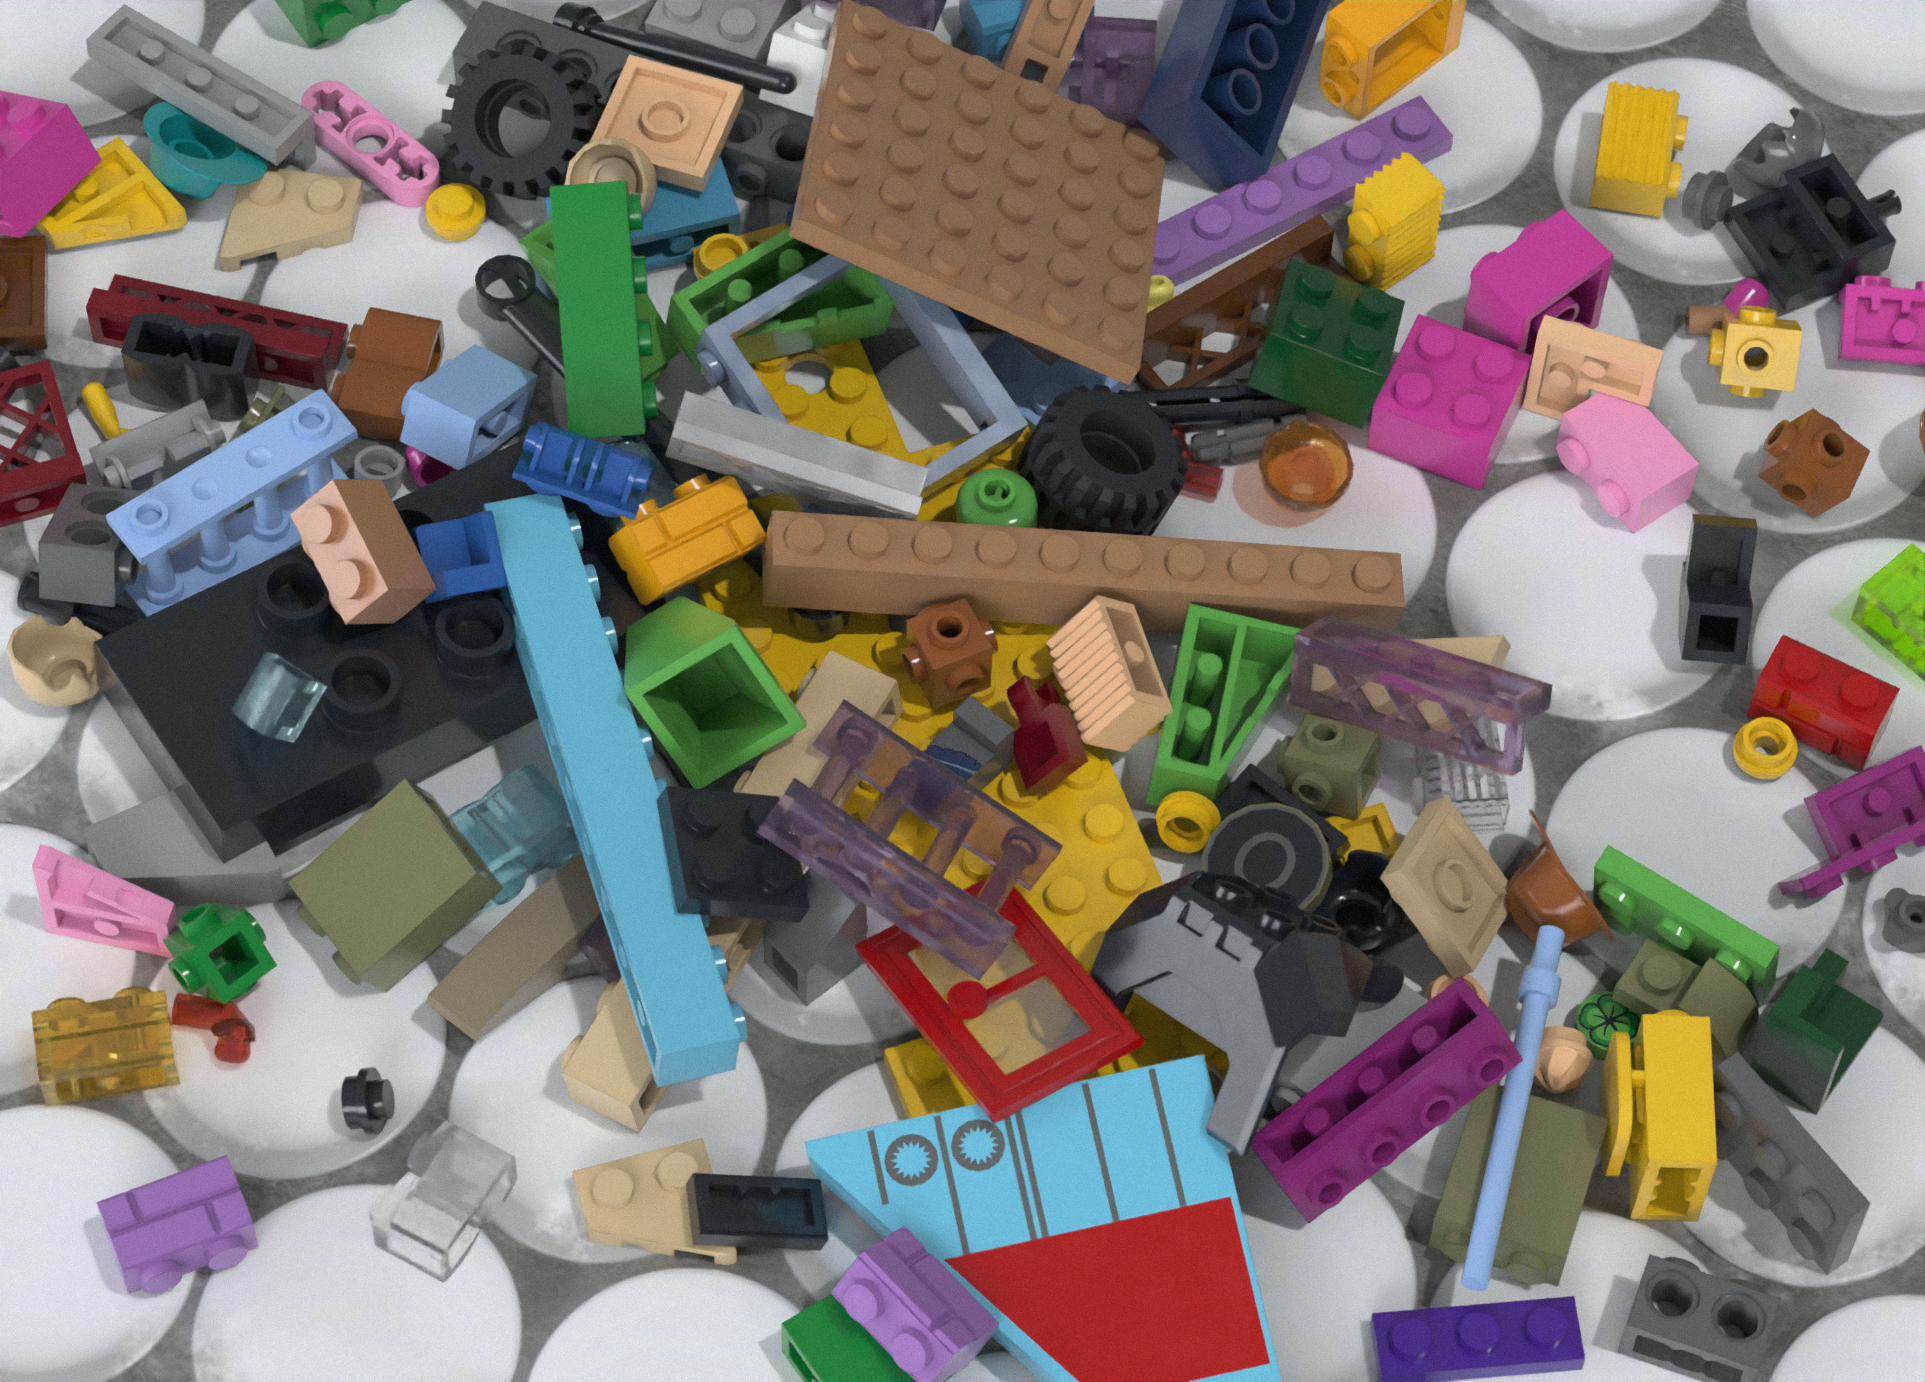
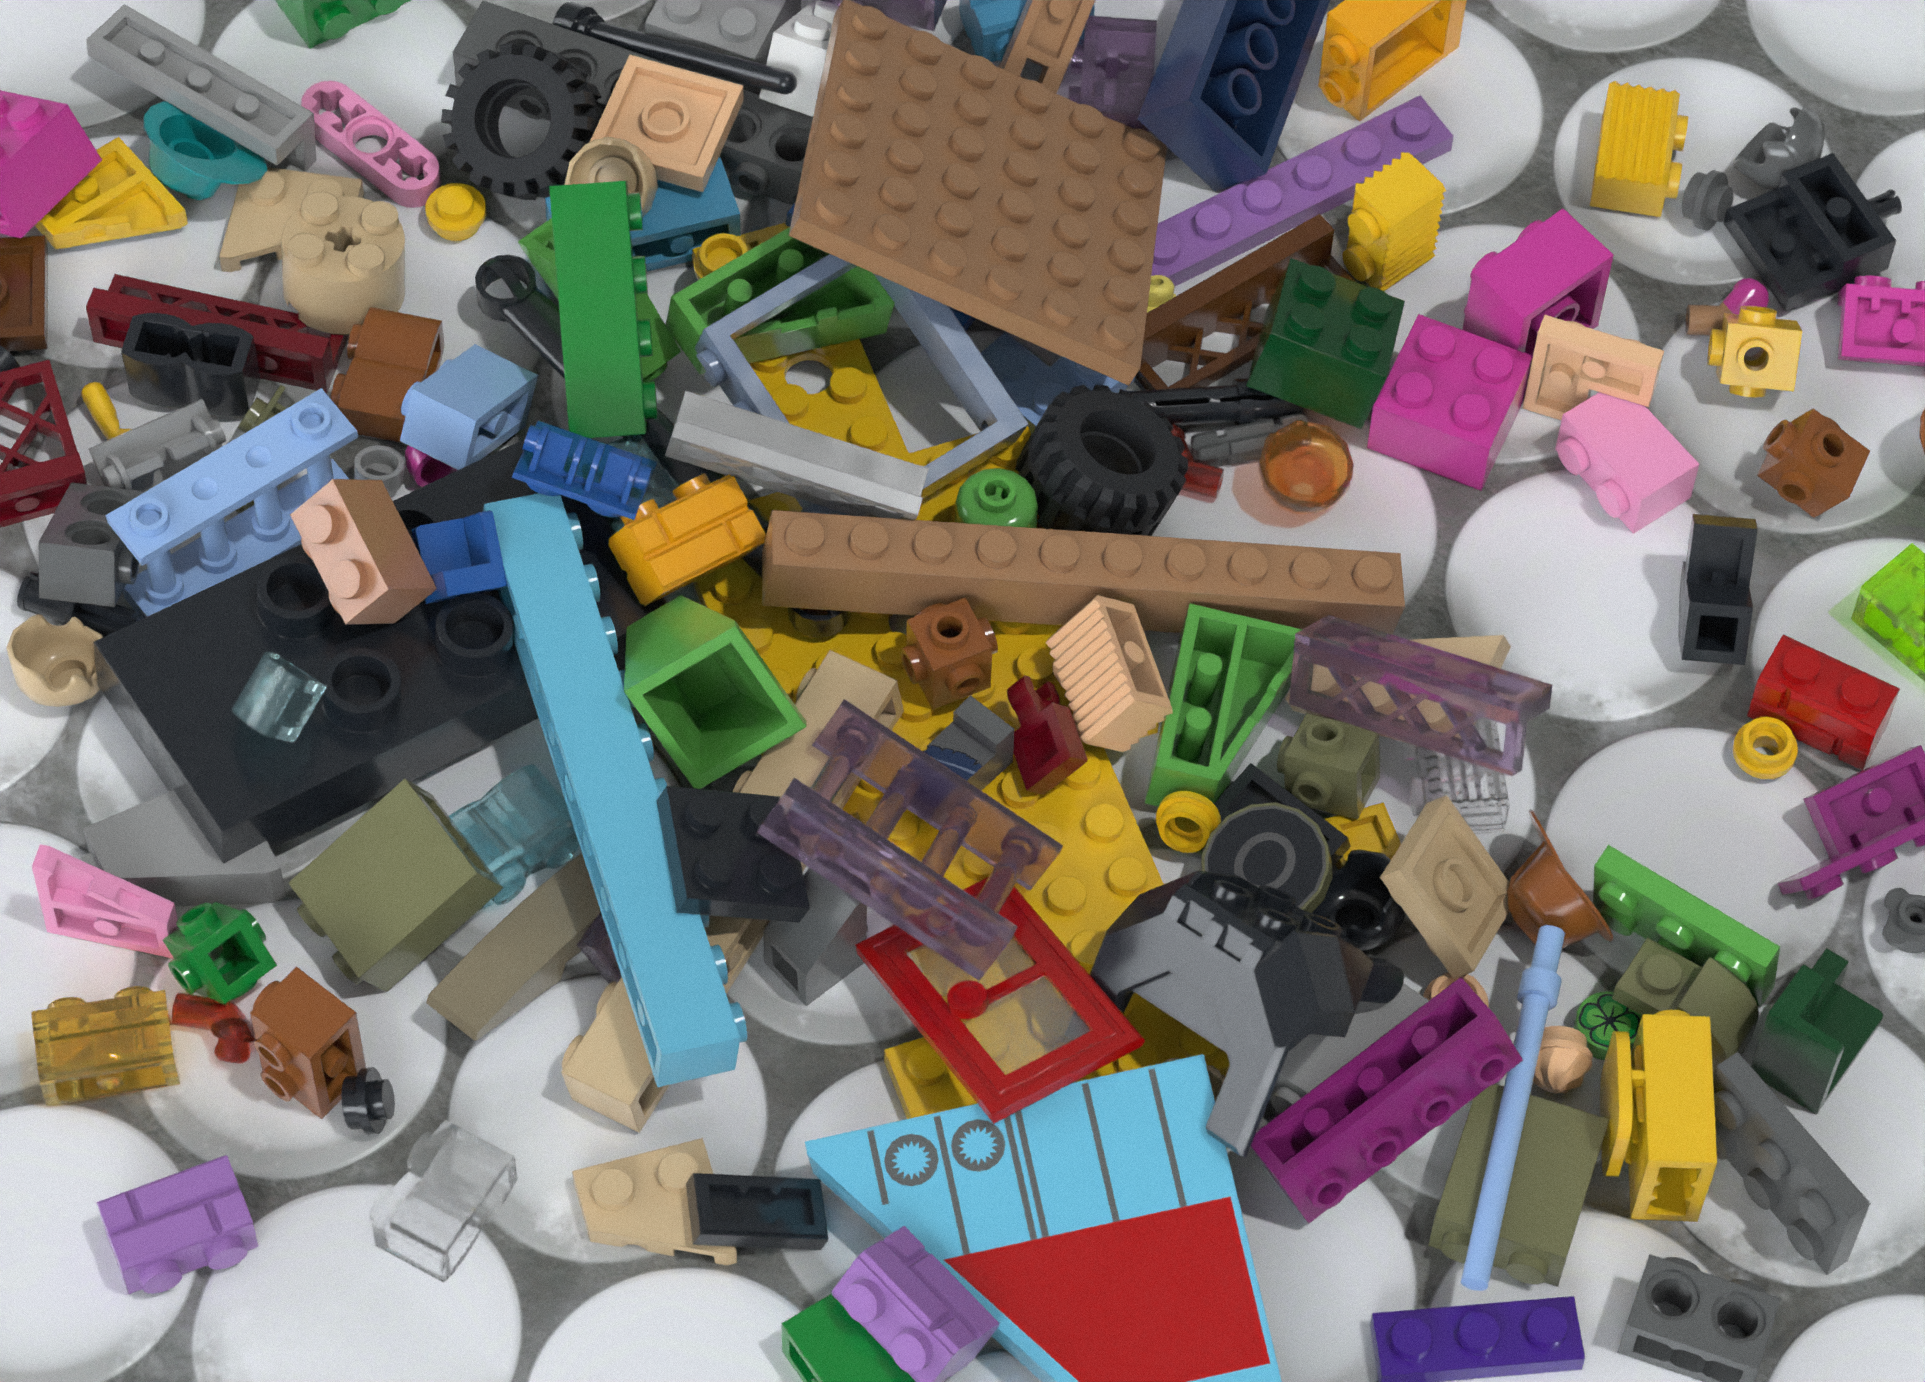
(306, 1041): none -> dark orange brick
(342, 260): none -> tan brick

